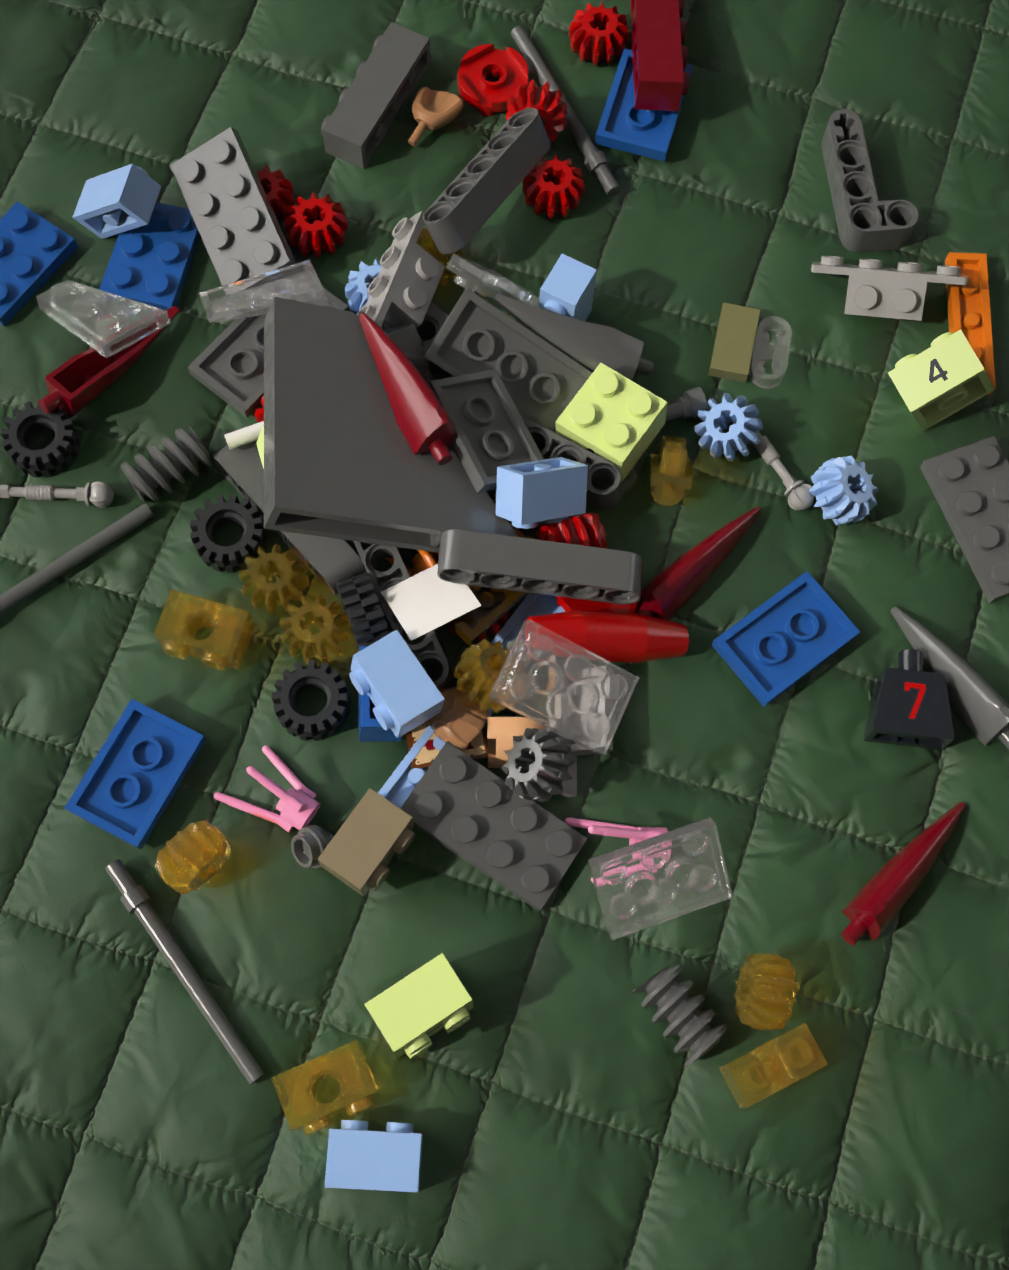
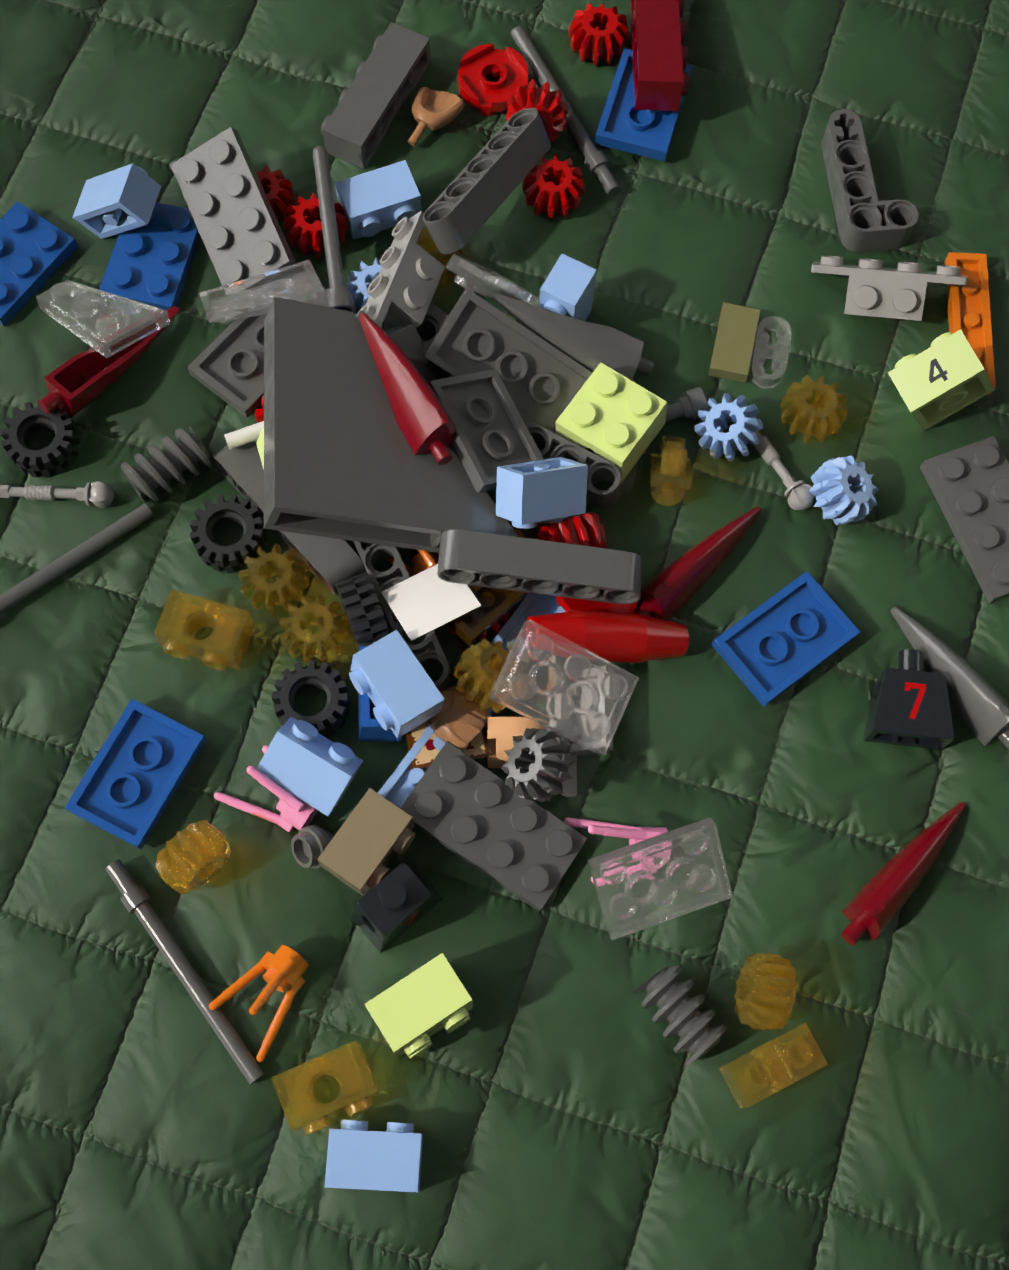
(282, 972): none -> orange plant
(309, 765): none -> light blue brick
(338, 294): none -> dark grey piece
(378, 199): none -> light blue brick
(394, 905): none -> black torso
(814, 408): none -> clear yellow gear

